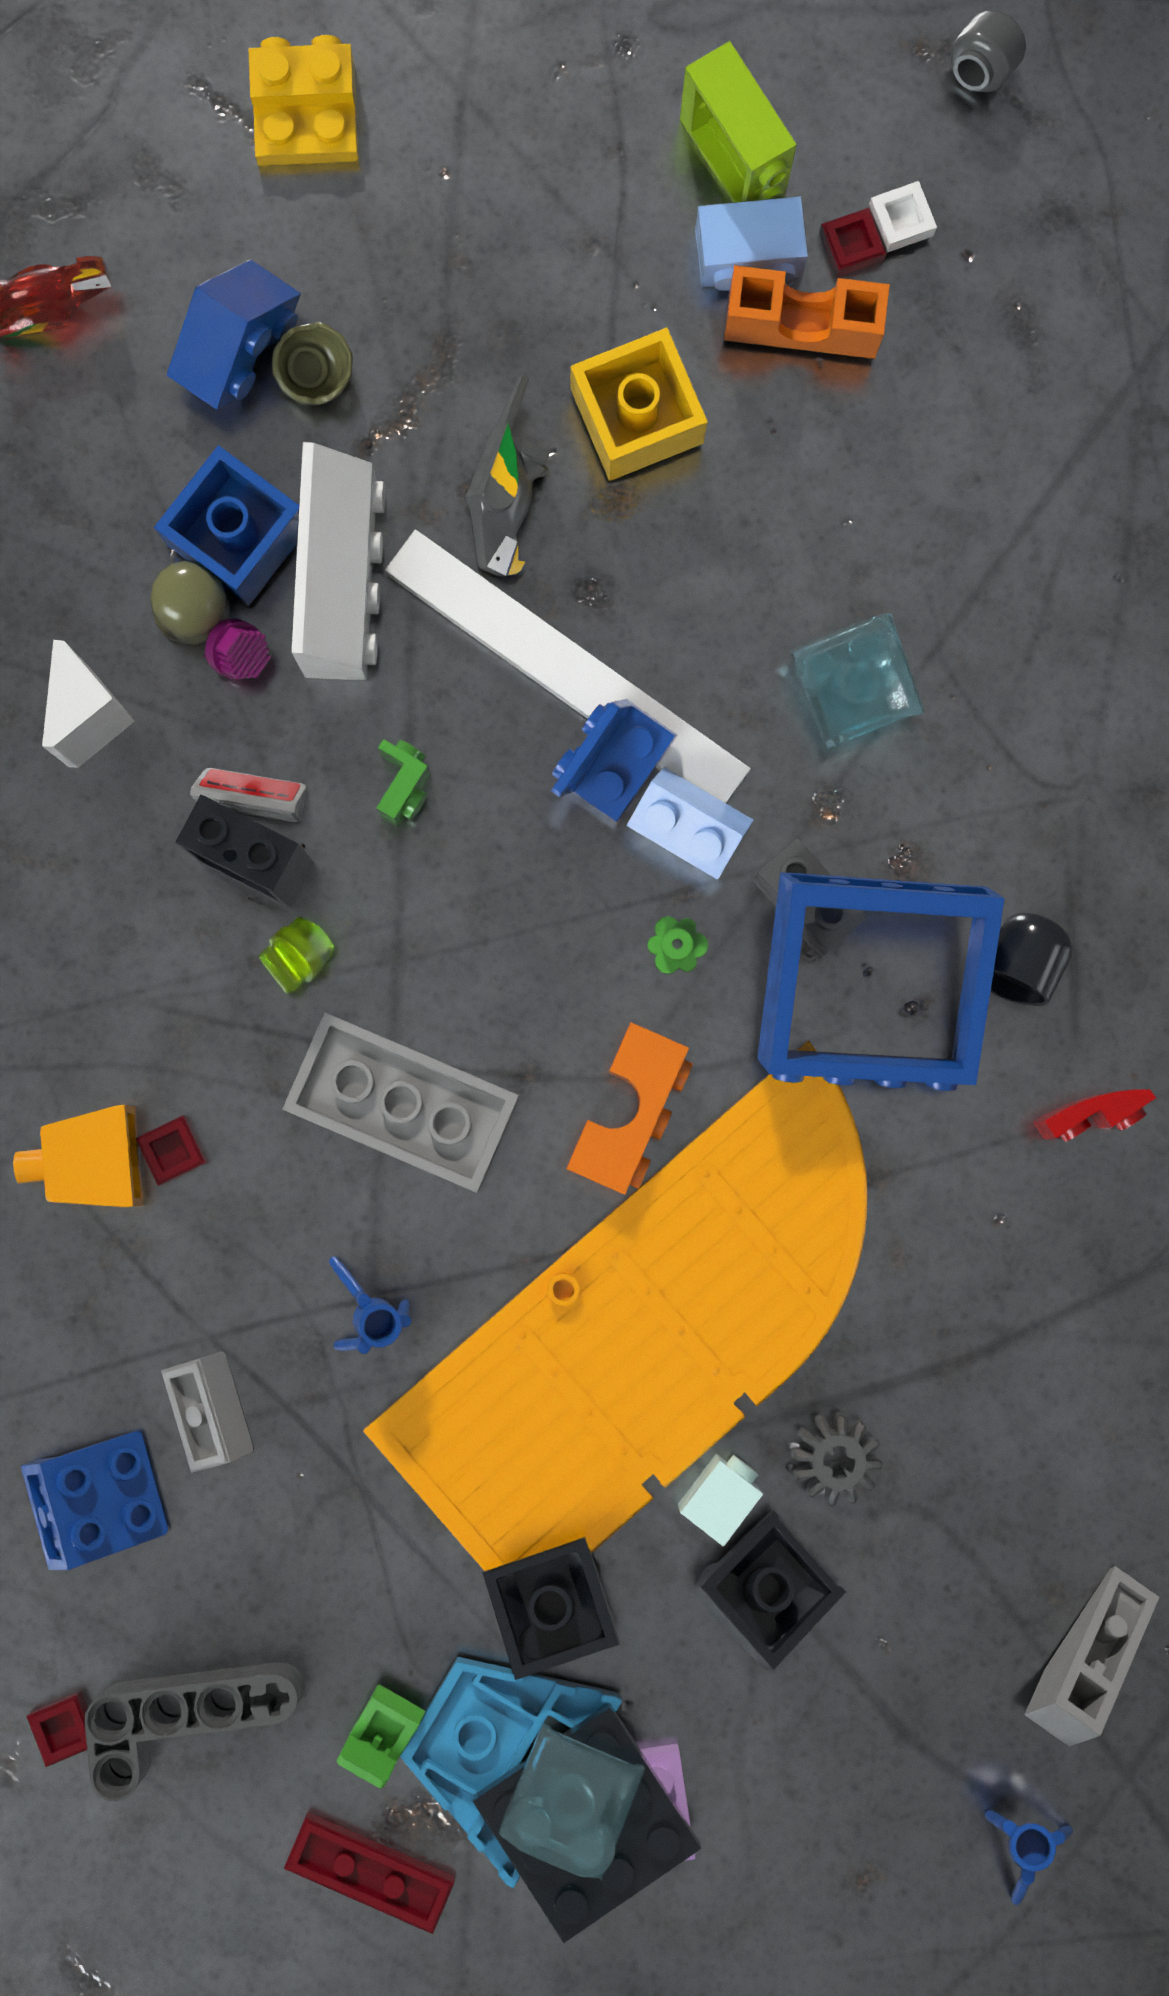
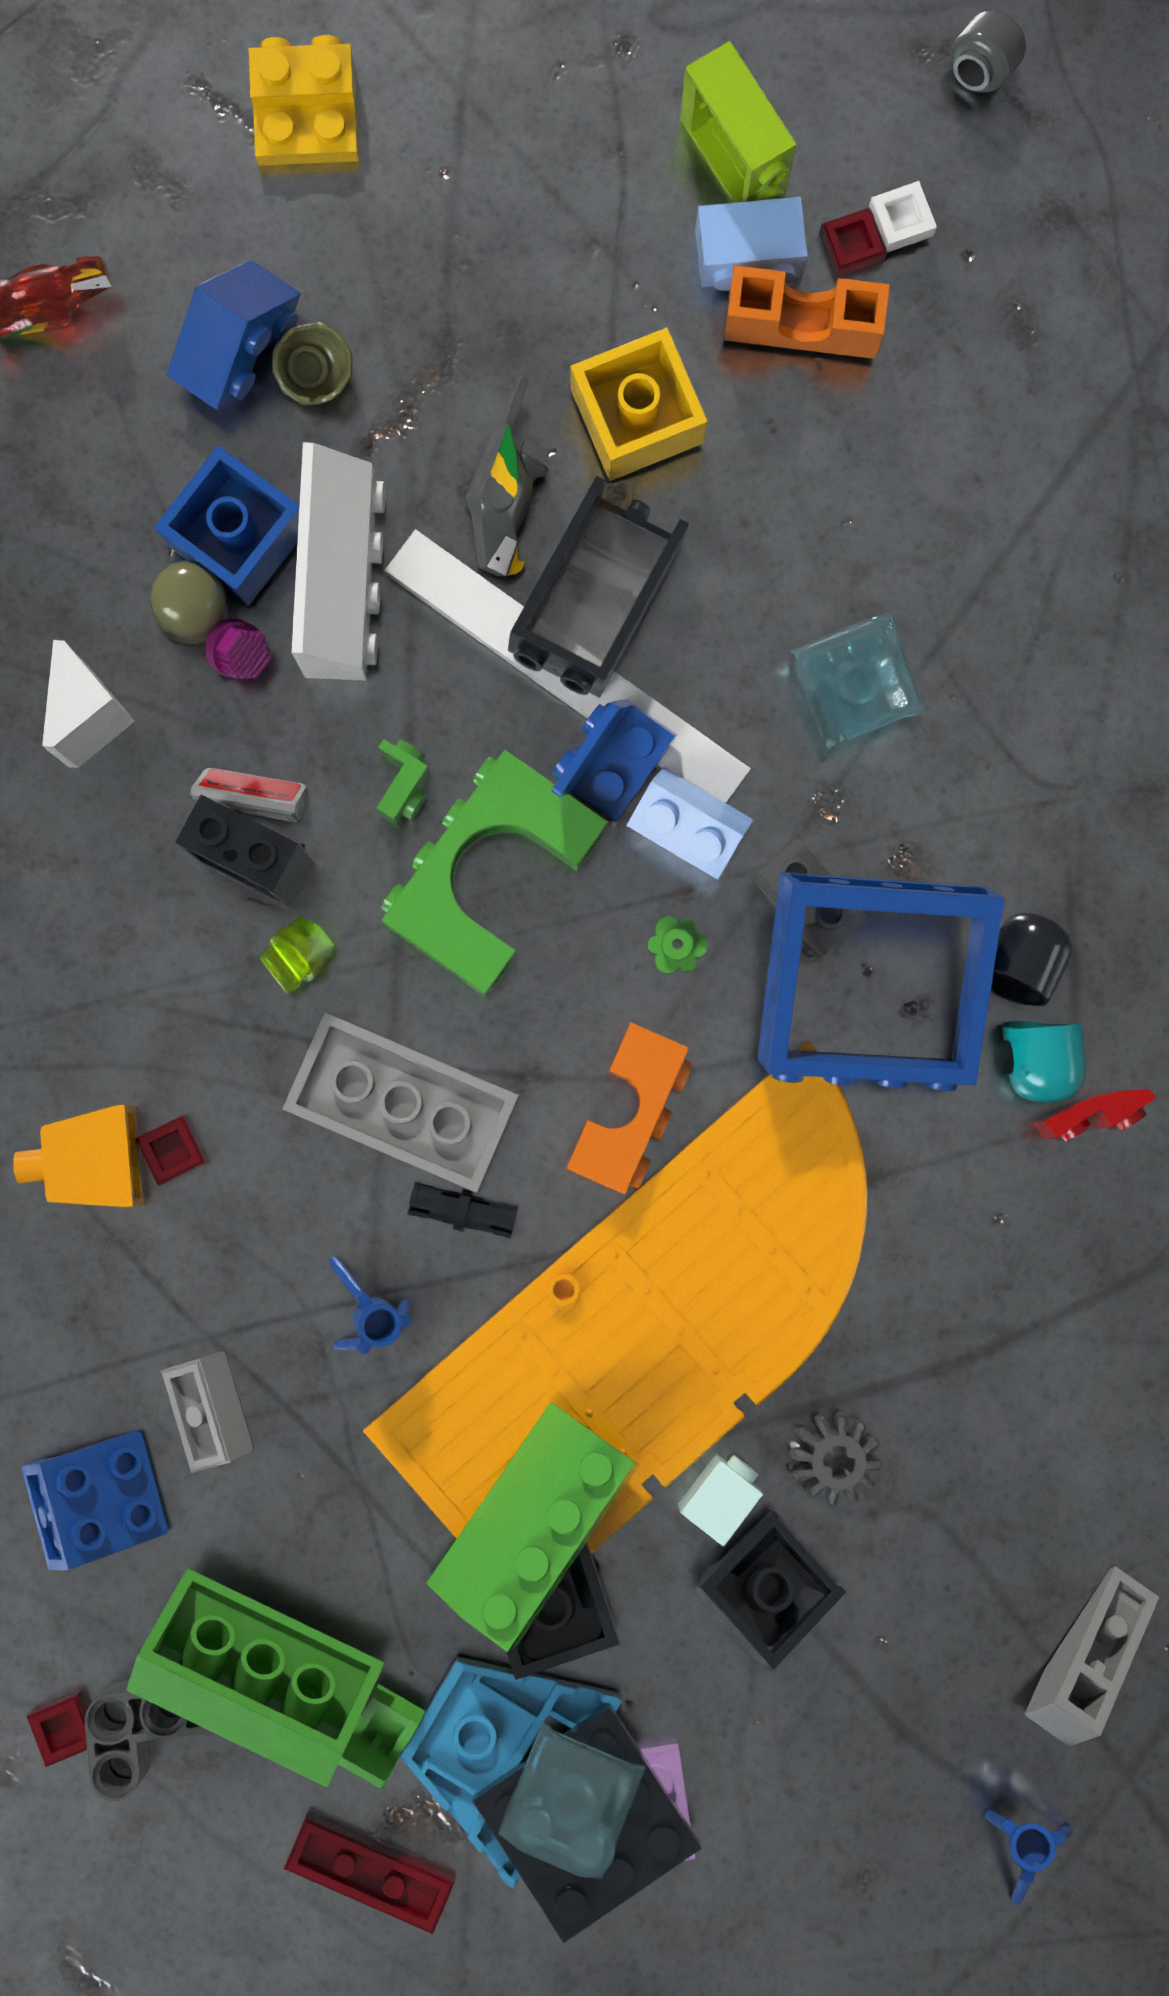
(255, 1677): none -> bright green slope
(462, 1210): none -> black pin
(507, 800): none -> bright green arch
(531, 1527): none -> bright green slope
(594, 592): none -> door
(1046, 1059): none -> teal helmet

